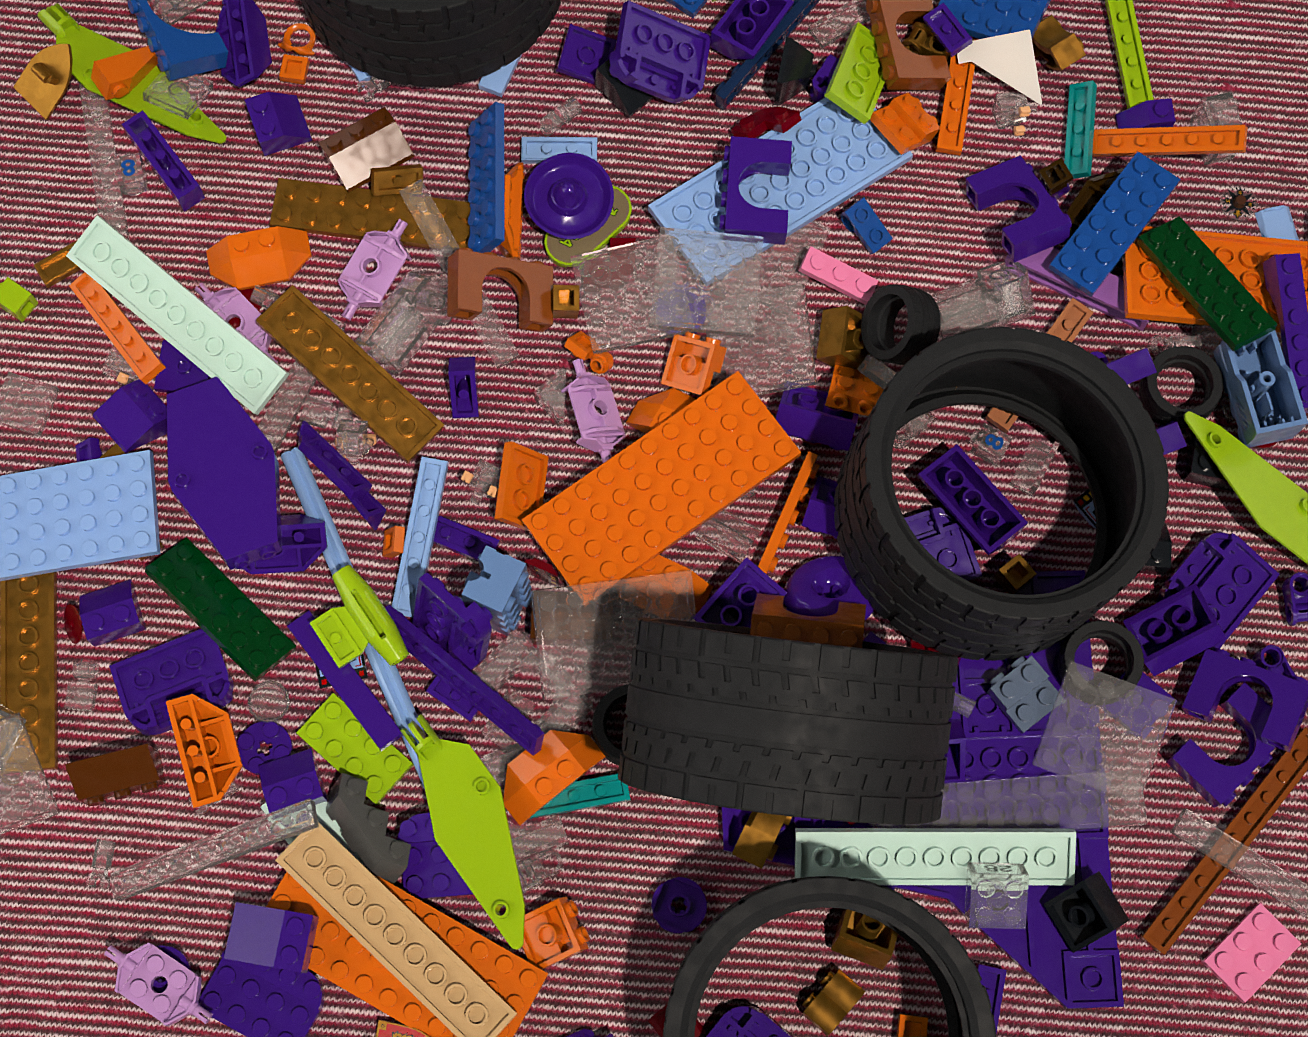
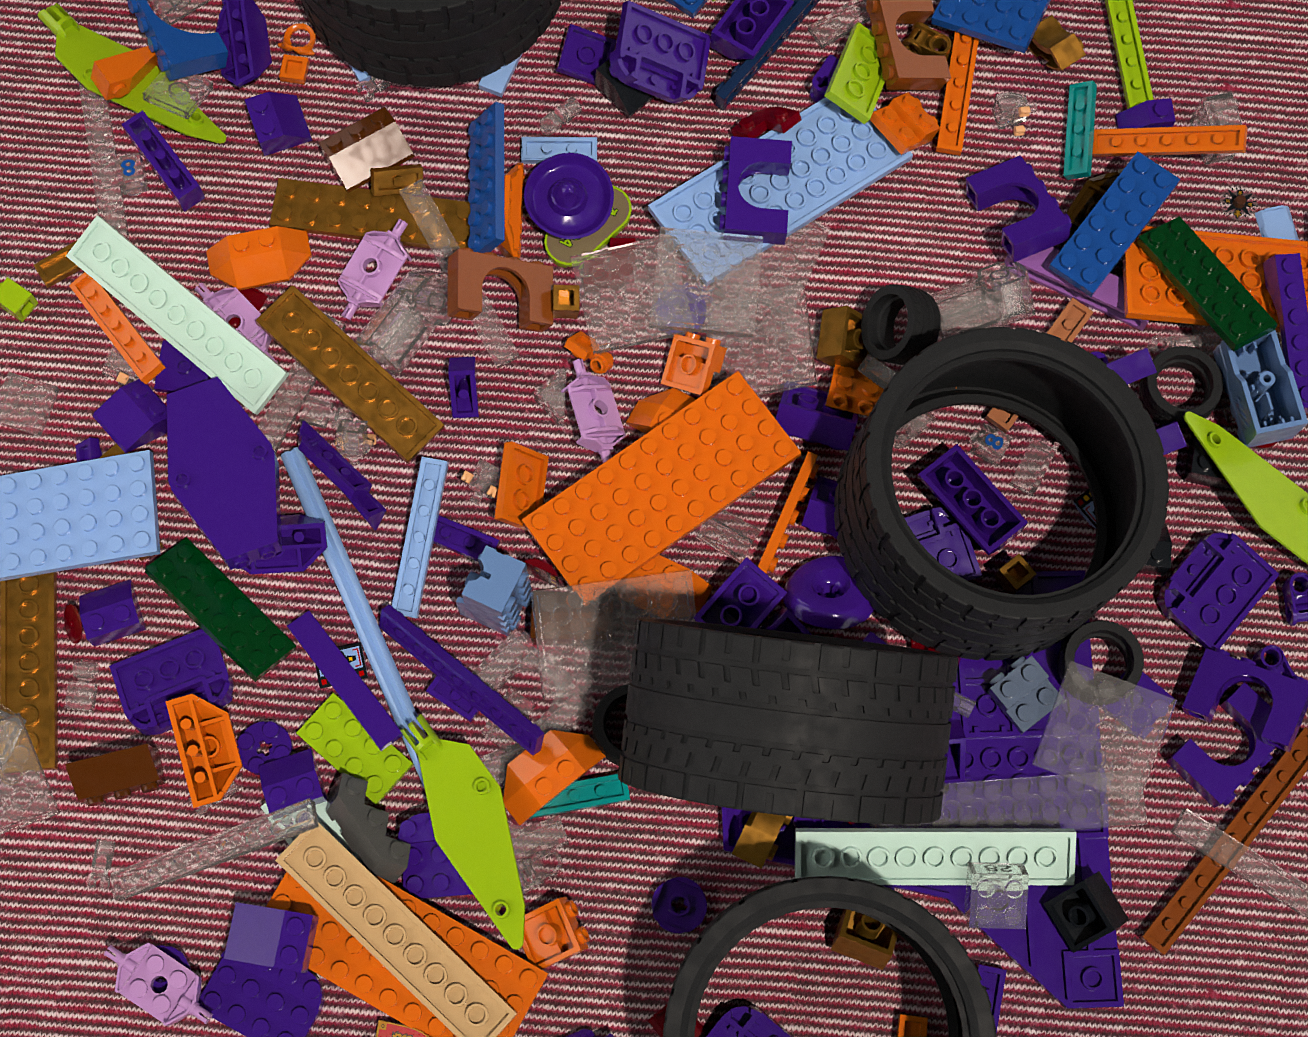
(46, 78): pearl gold shield -> none
(263, 297): clear bar -> none
(268, 701): clear hair -> none
(361, 621): lime plate -> none
(393, 541): orange tile -> none
(448, 622): dark purple plate -> none
(794, 71): black slope -> none
(833, 1001): pearl gold brick -> none
(838, 275): bright pink plate -> none
(839, 629): dark orange arch -> none
(865, 223): blue plate -> none
(947, 29): dark purple plate -> none
(1007, 58): white sticker -> none
(1056, 178): dark brown leg -> none
(1175, 629): dark purple slope -> none
(1251, 953): bright pink plate -> none

